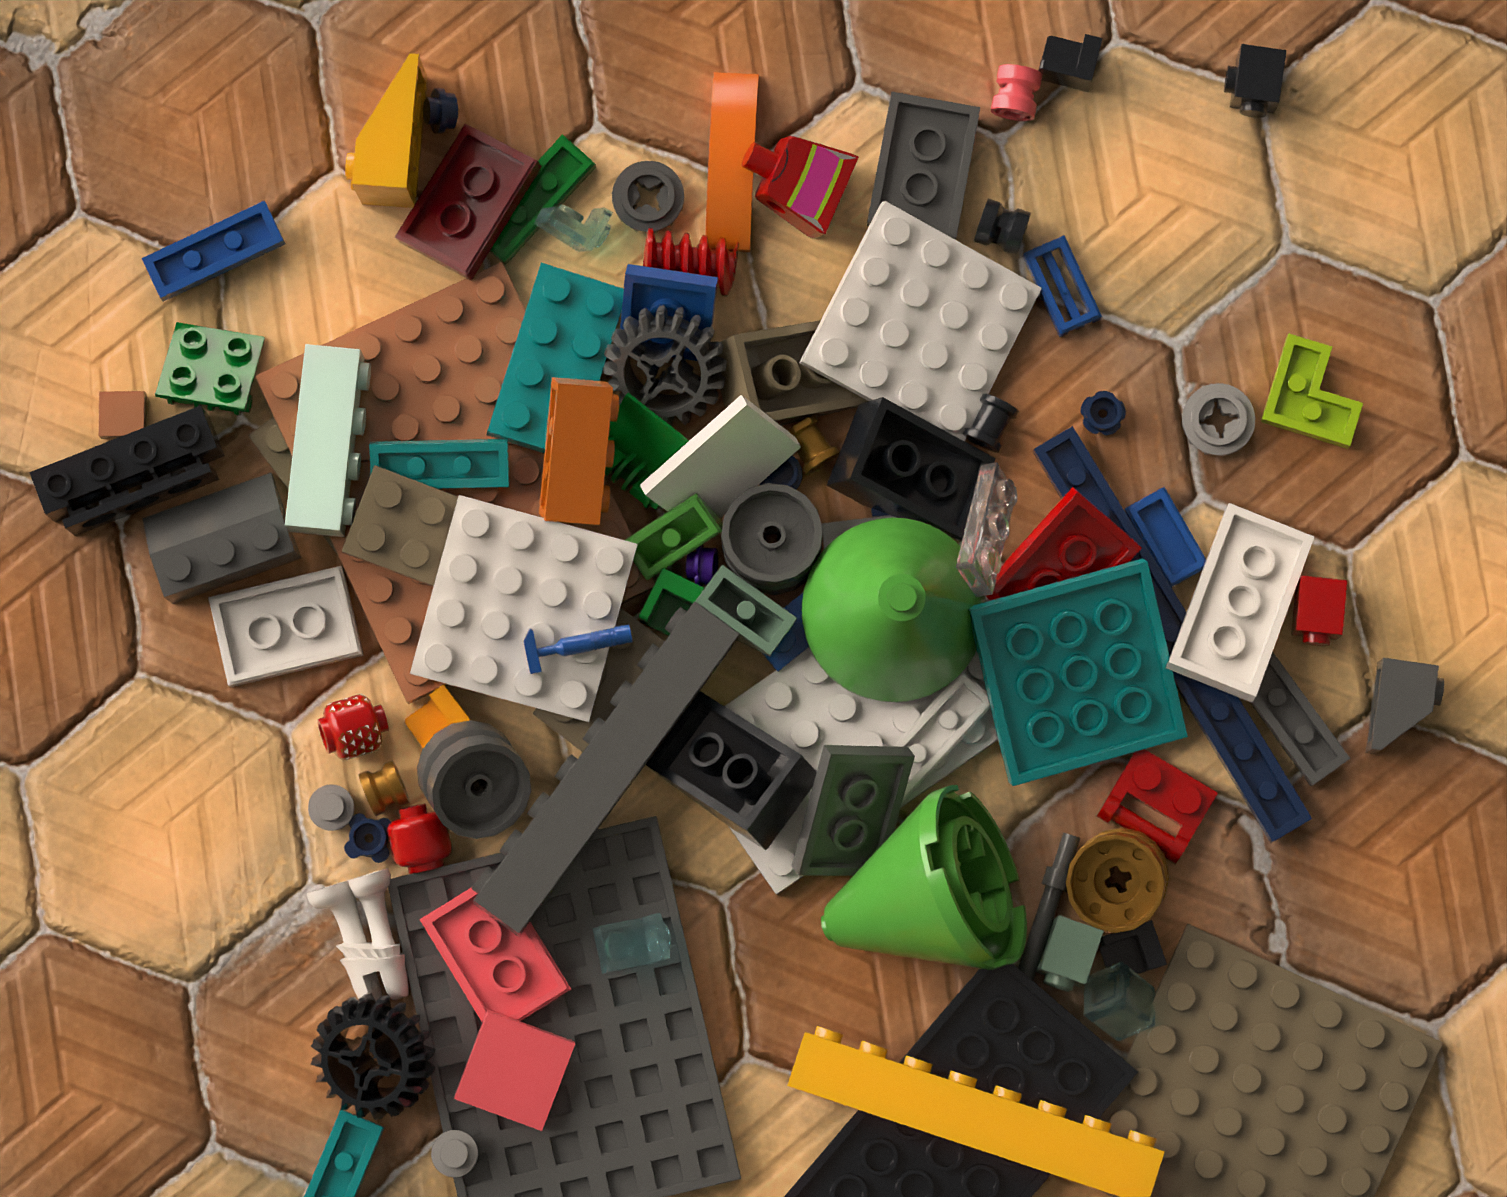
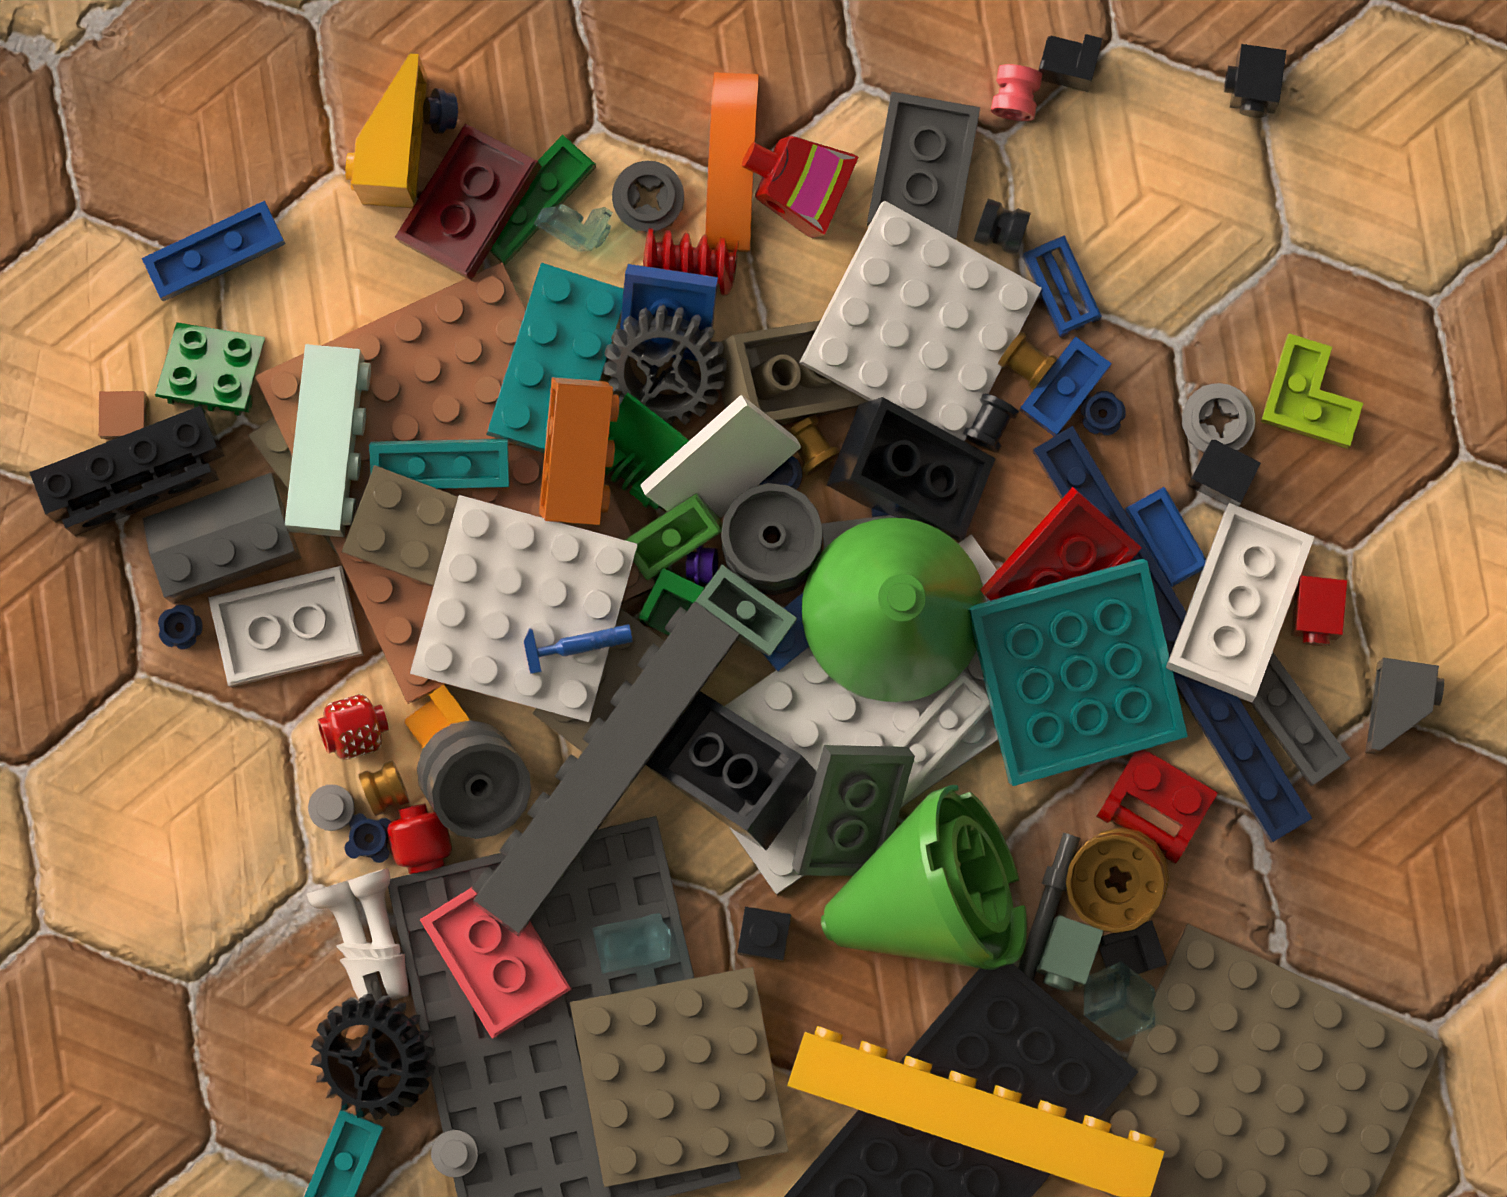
(192, 627): none -> dark blue plate
(514, 1070): coral tile -> none
(678, 1076): none -> dark tan plate
(764, 934): none -> black brick
(986, 529): clear plate -> none
(1027, 360): none -> pearl gold bush
(1065, 387): none -> blue plate
(1224, 473): none -> black panel

